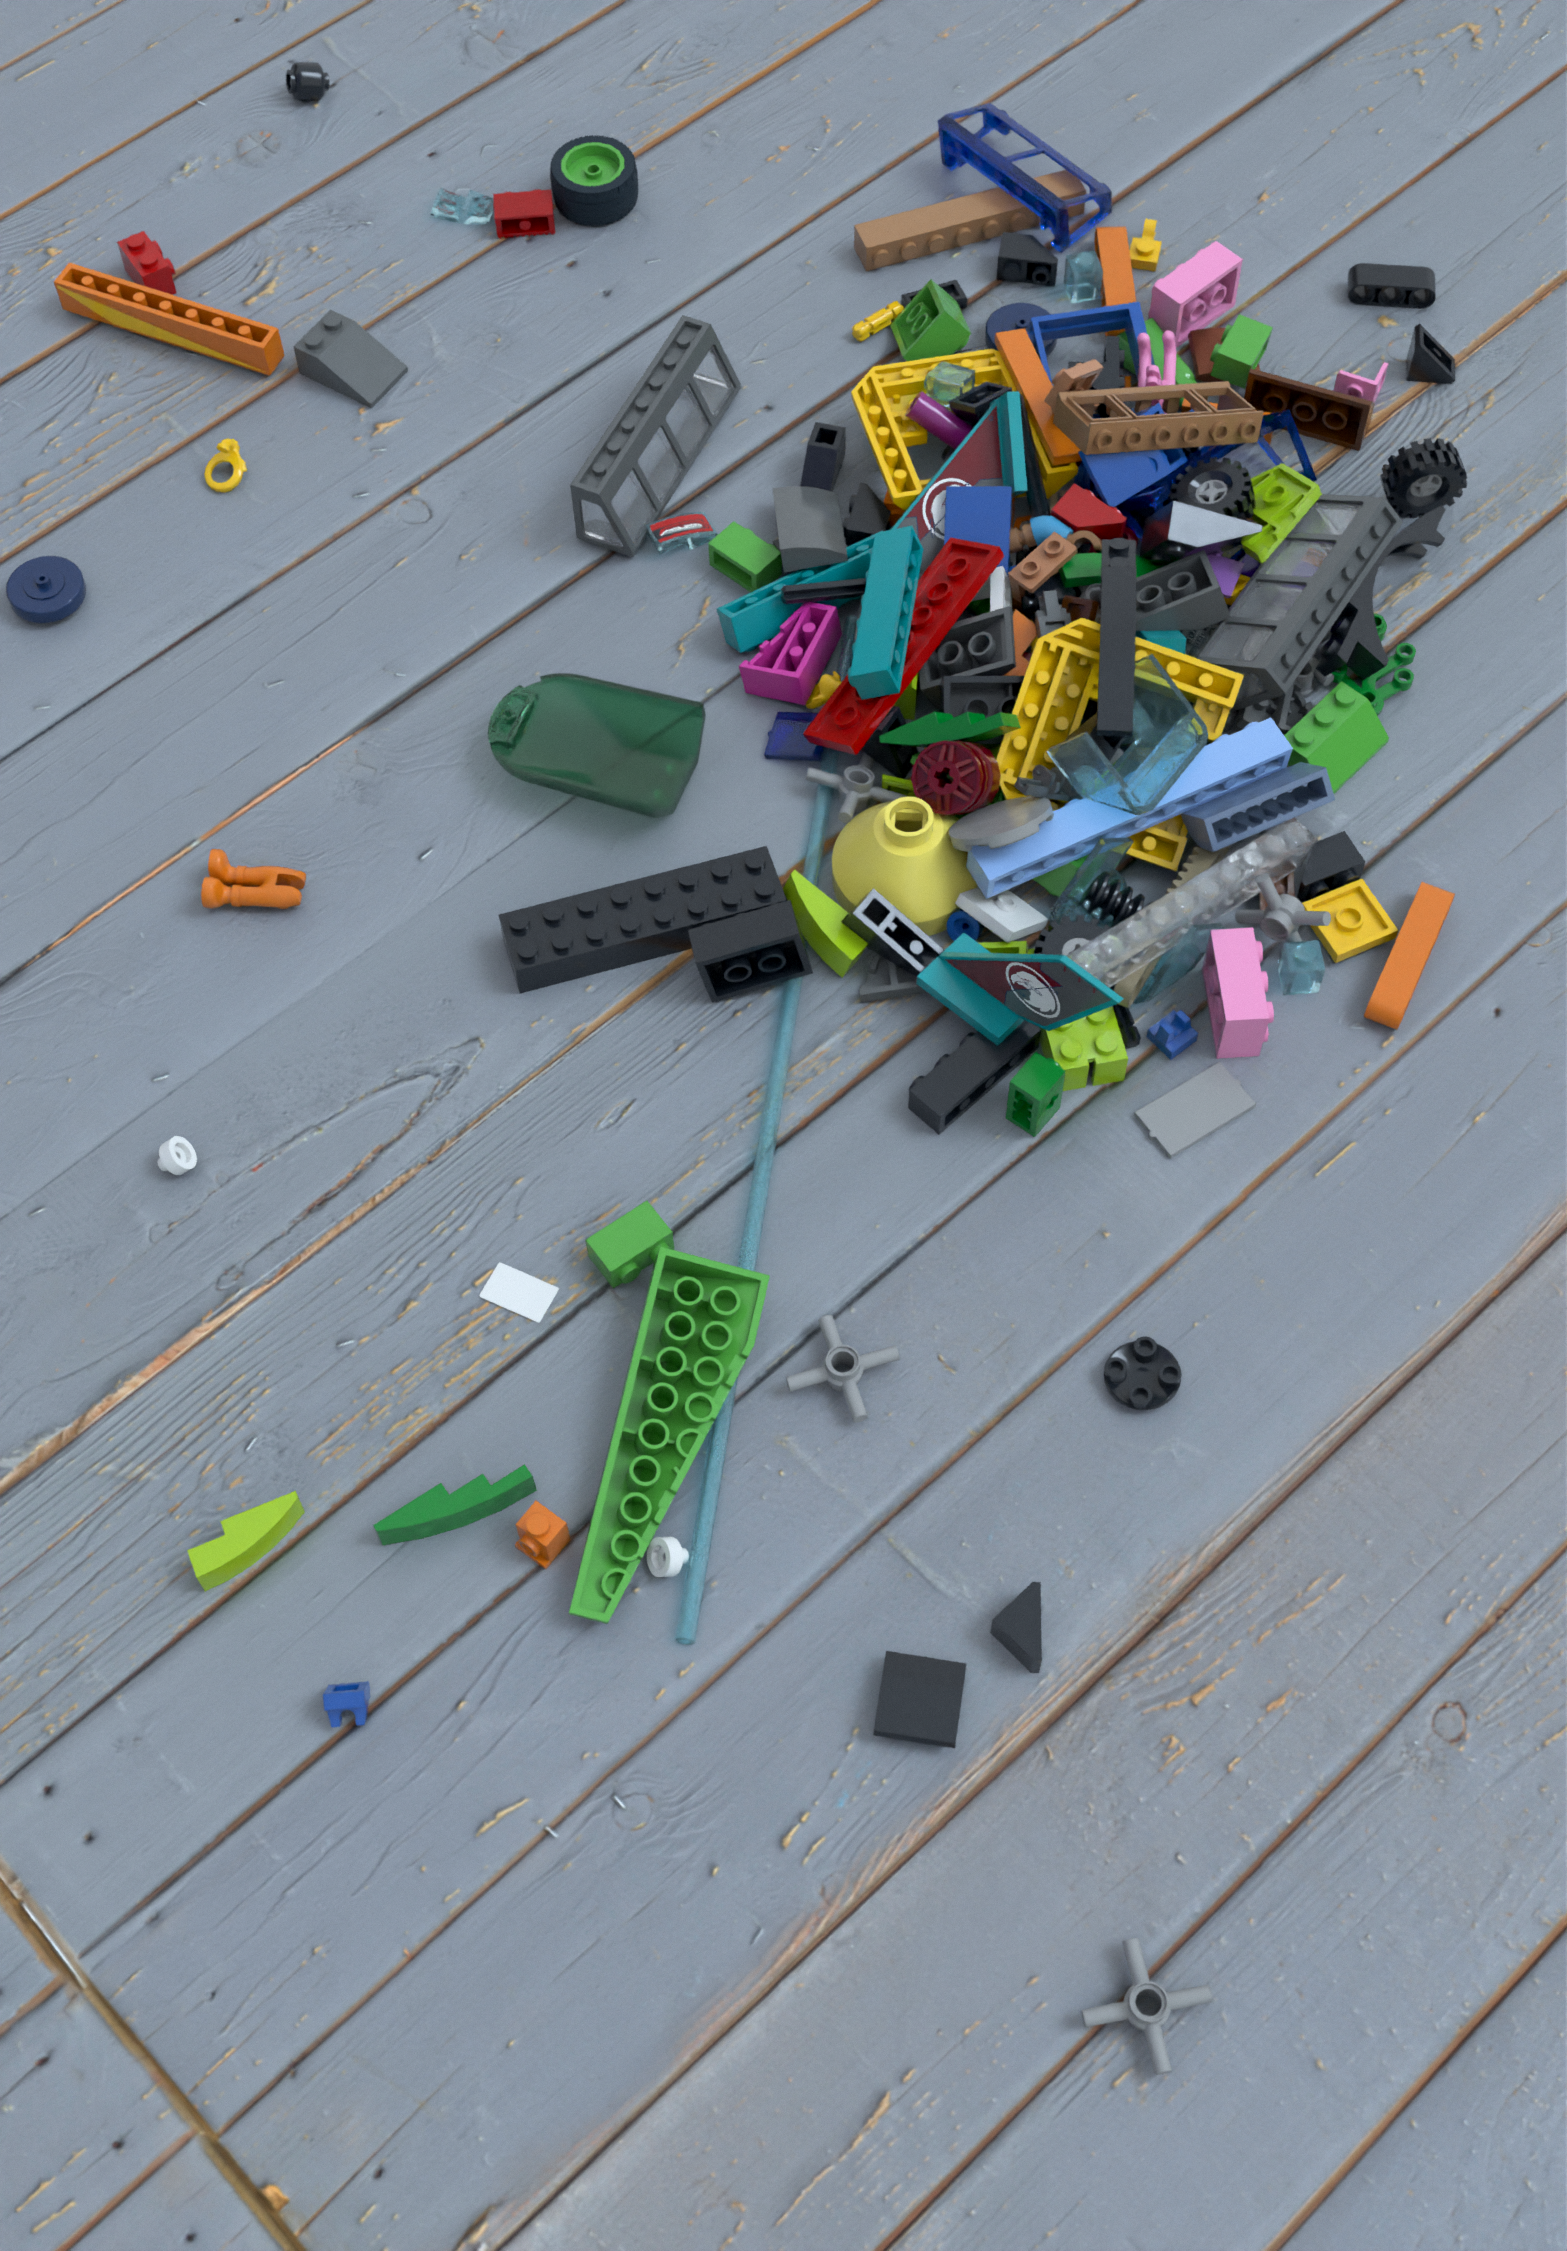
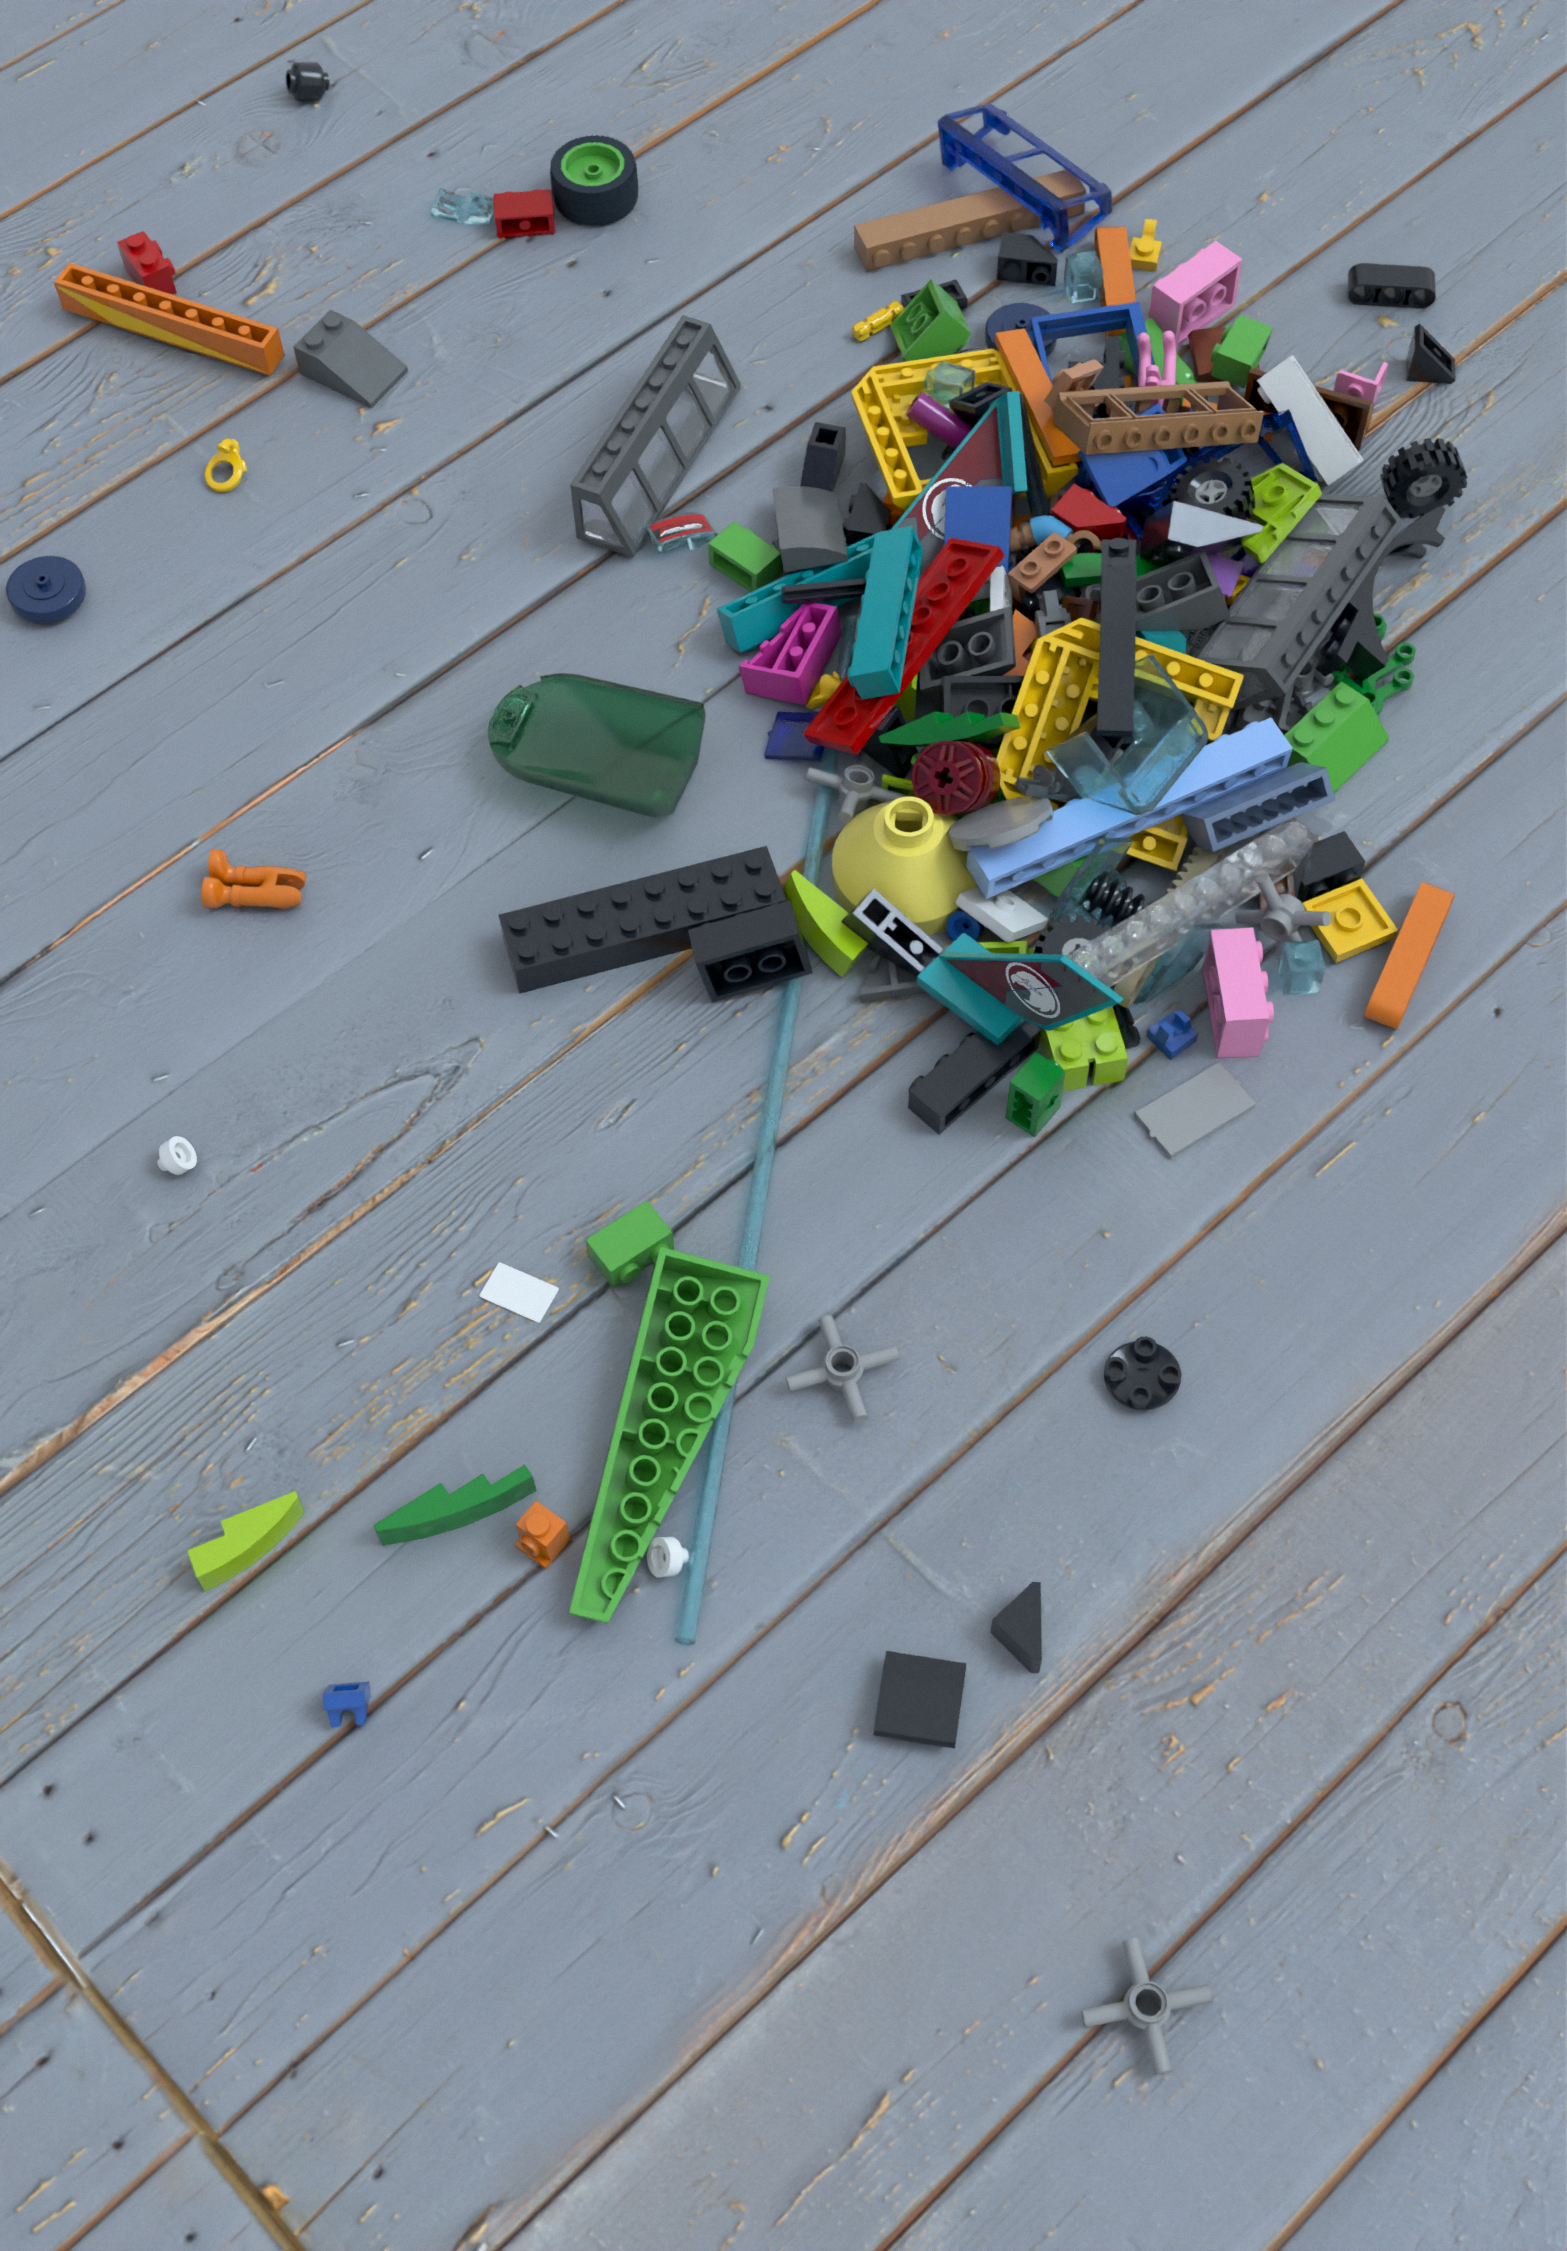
(1318, 428): none -> white brick

